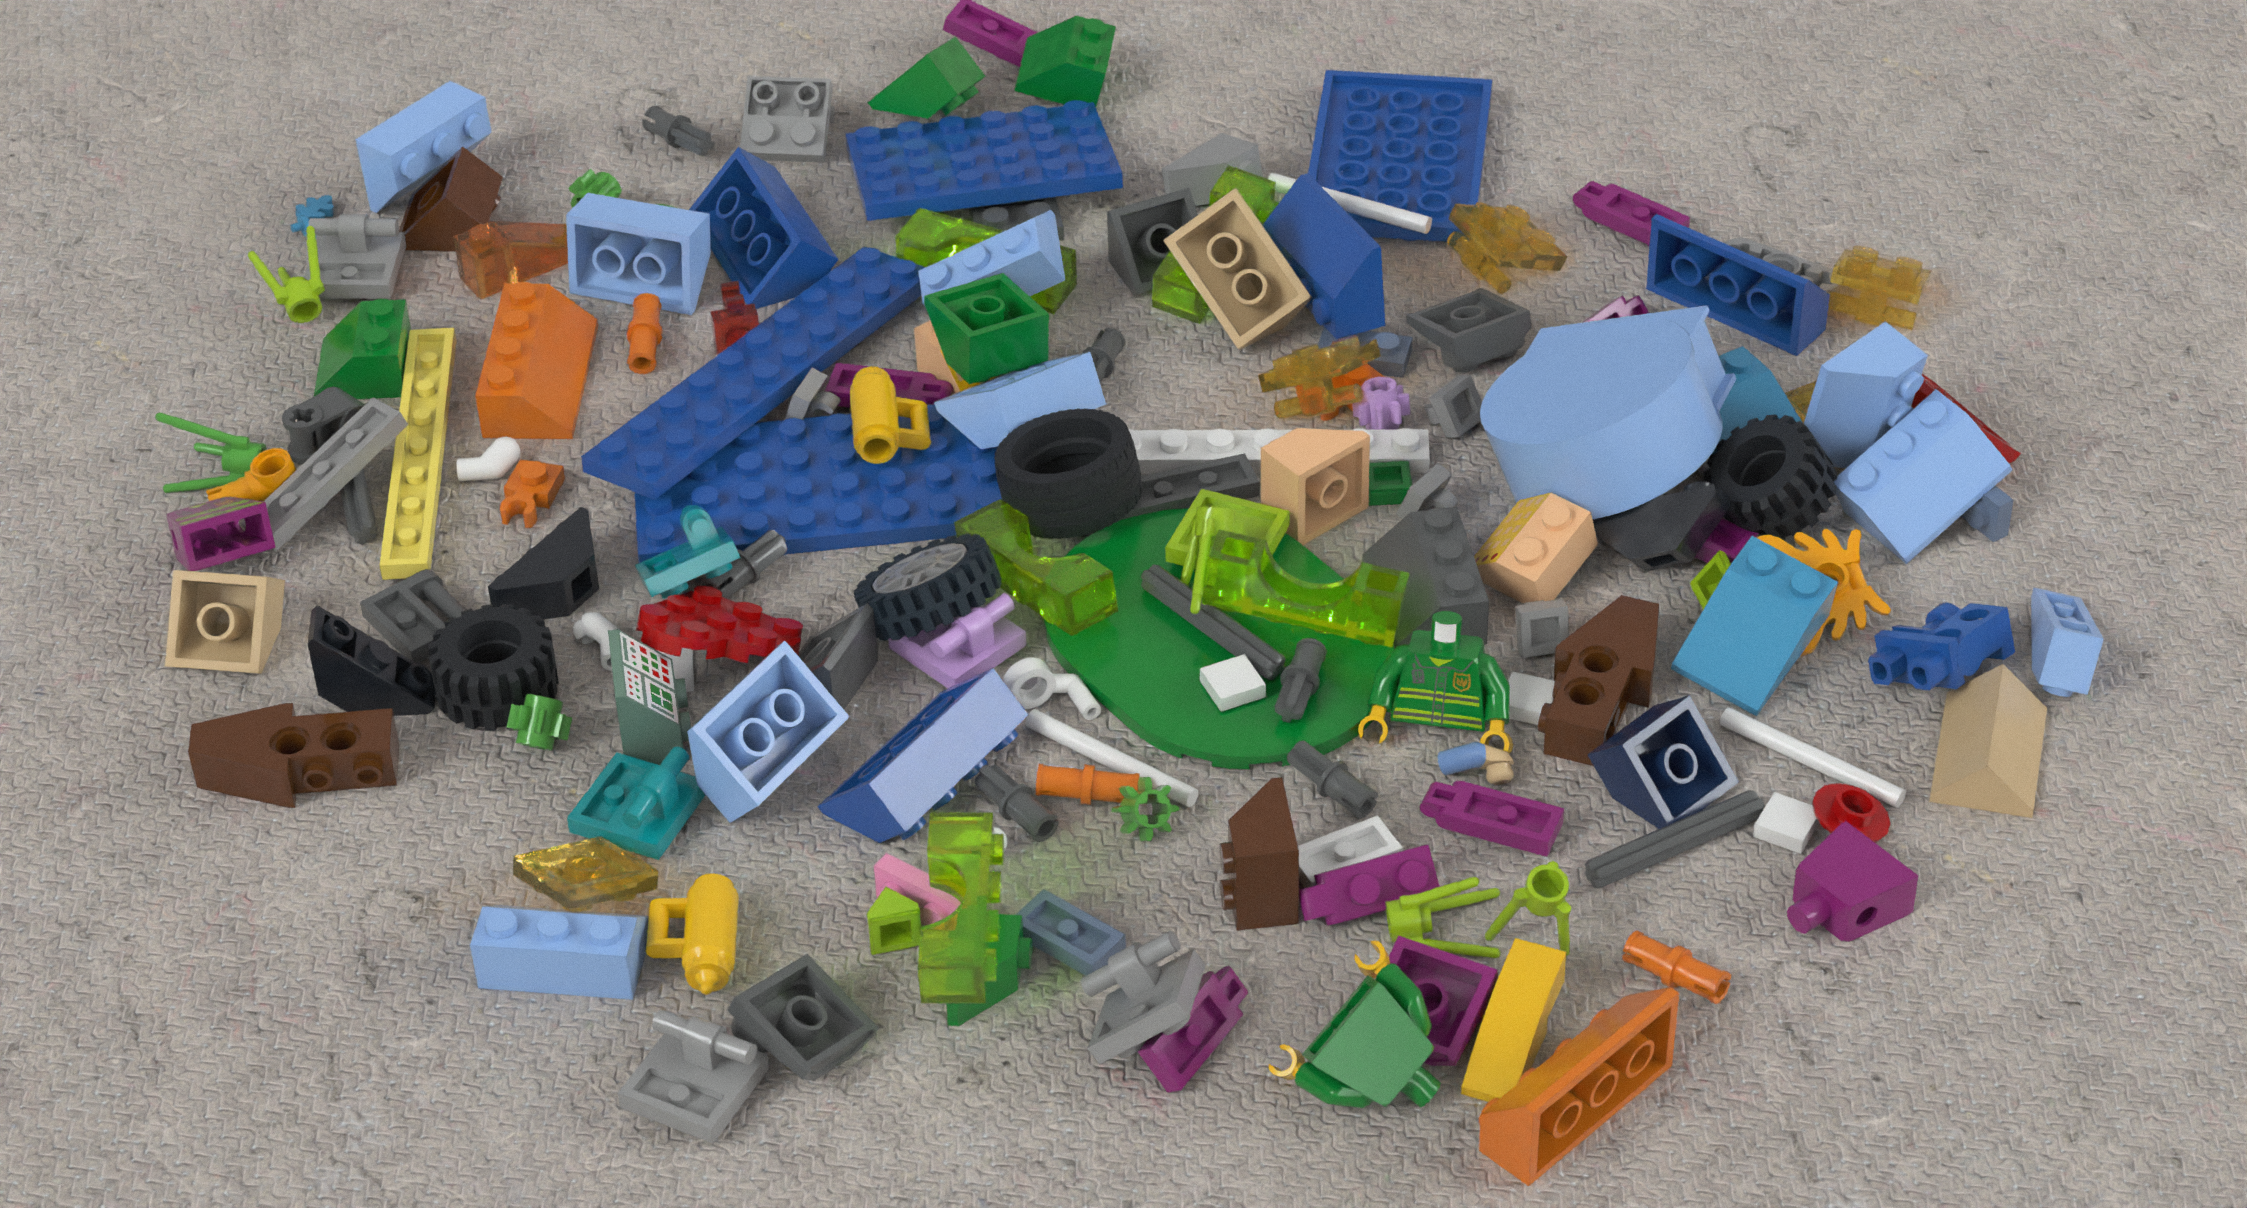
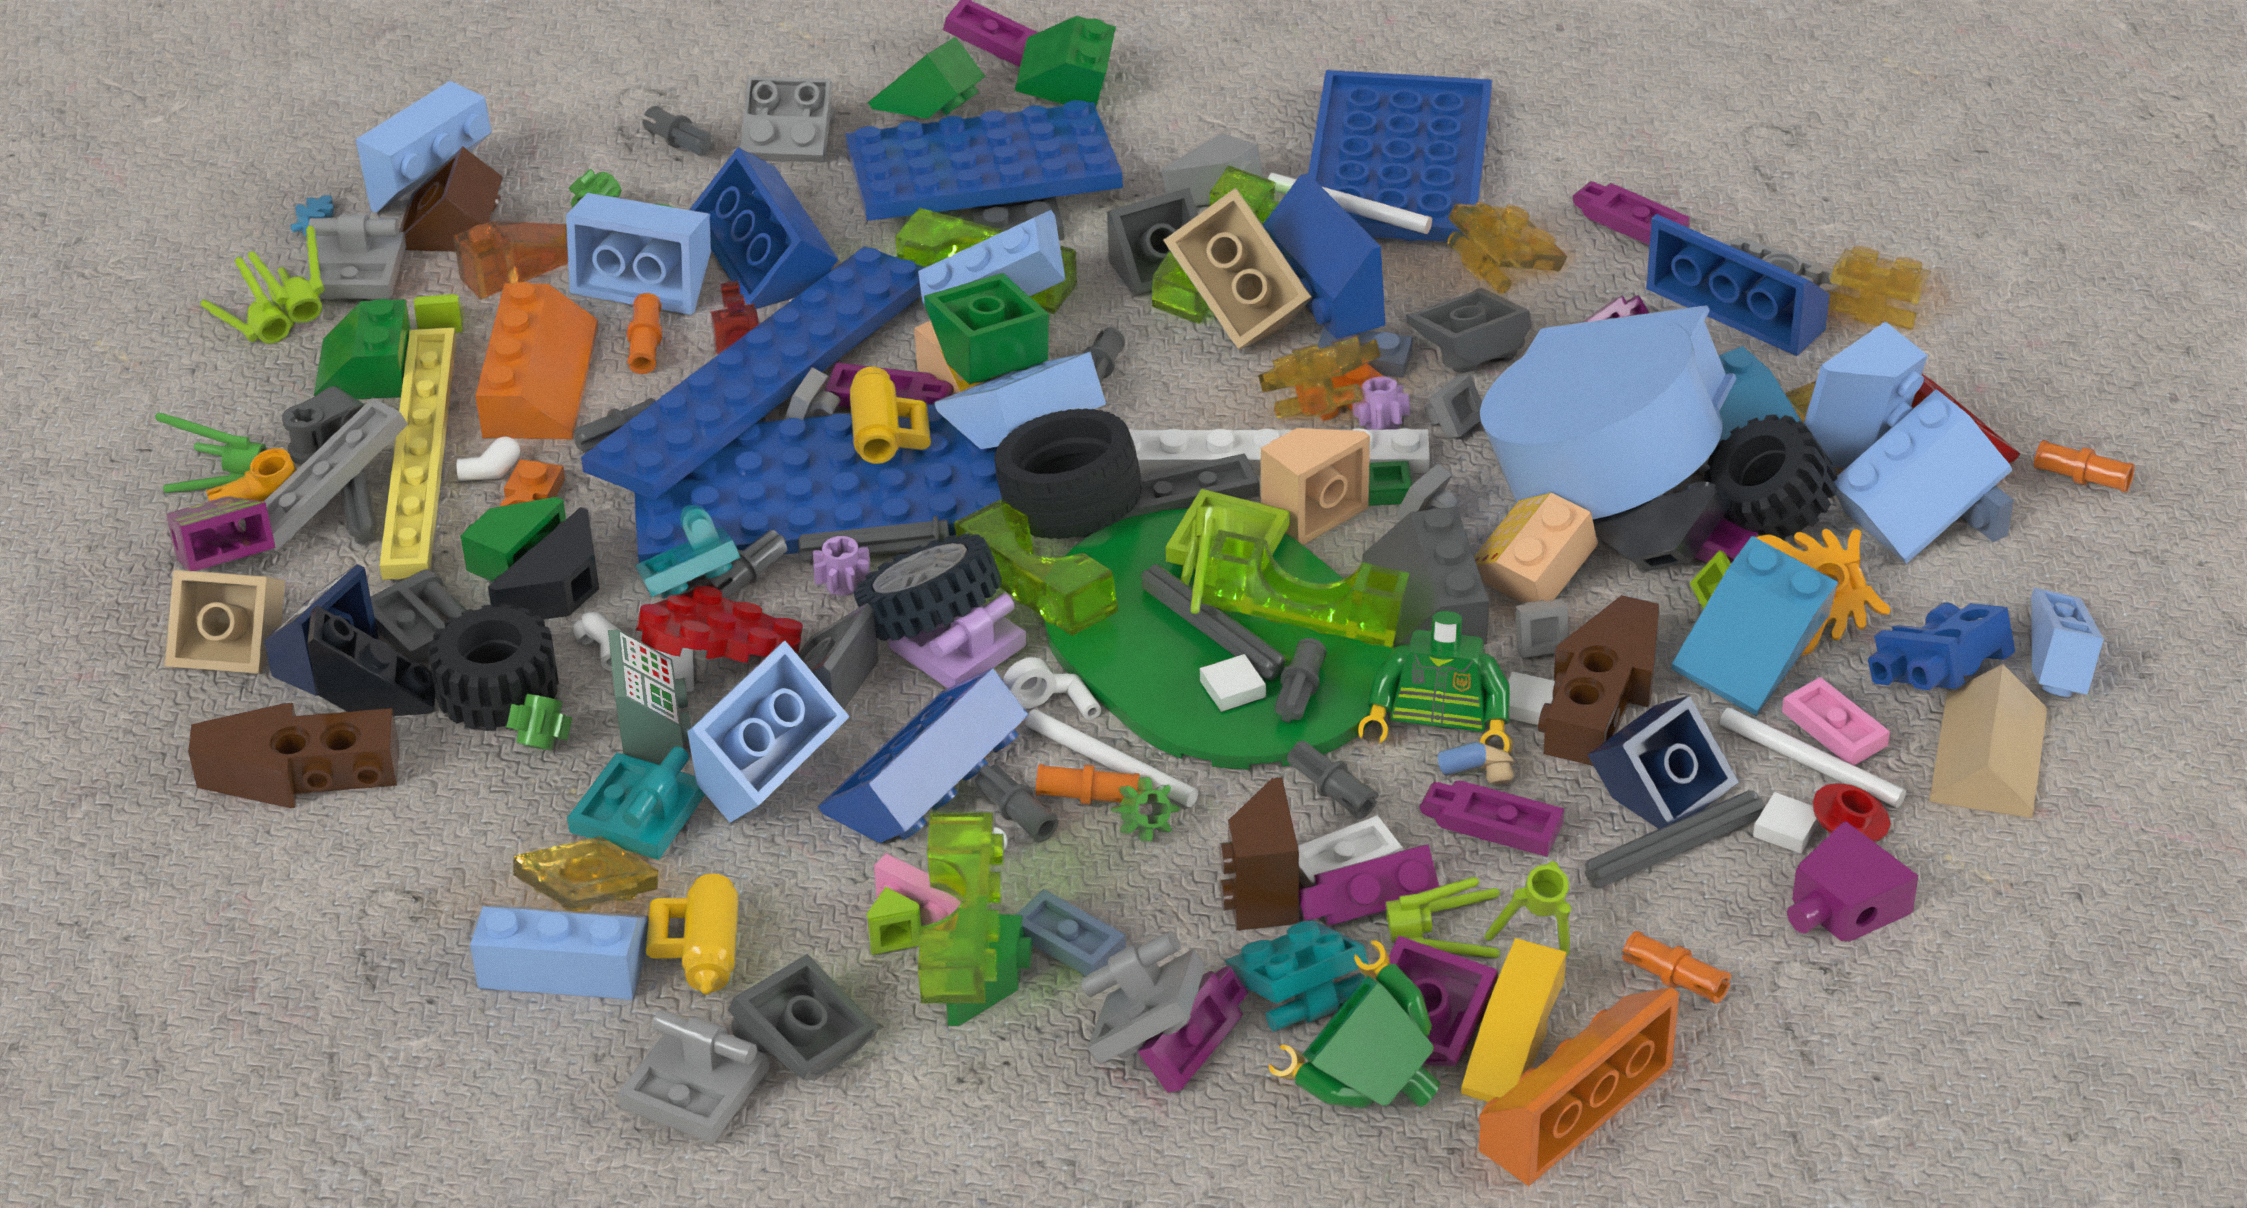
(265, 317): none -> lime plant
(287, 645): none -> dark blue slope
(439, 312): none -> lime slope
(507, 534): none -> green slope
(593, 433): none -> dark grey axle
(841, 565): none -> lavender gear
(880, 539): none -> dark grey axle
(1301, 967): none -> teal plate
(1835, 721): none -> bright pink plate
(2084, 466): none -> orange pin

